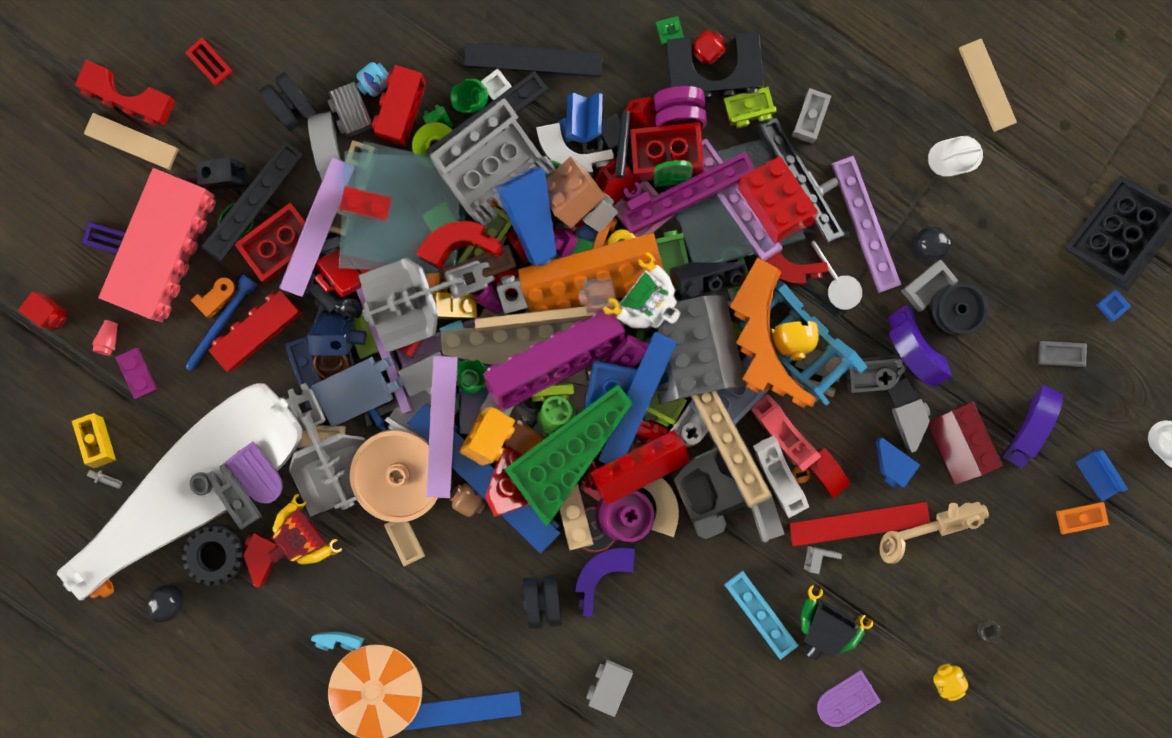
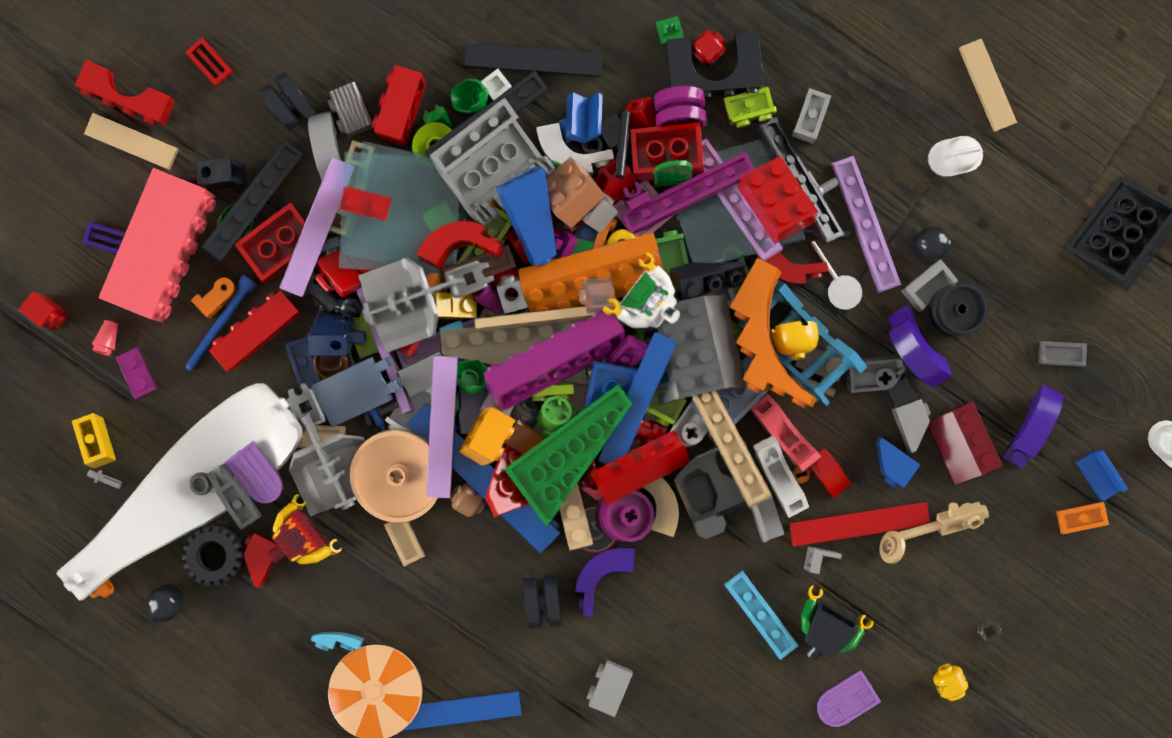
(372, 79): medium azure head -> none
(1113, 305): blue plate -> none

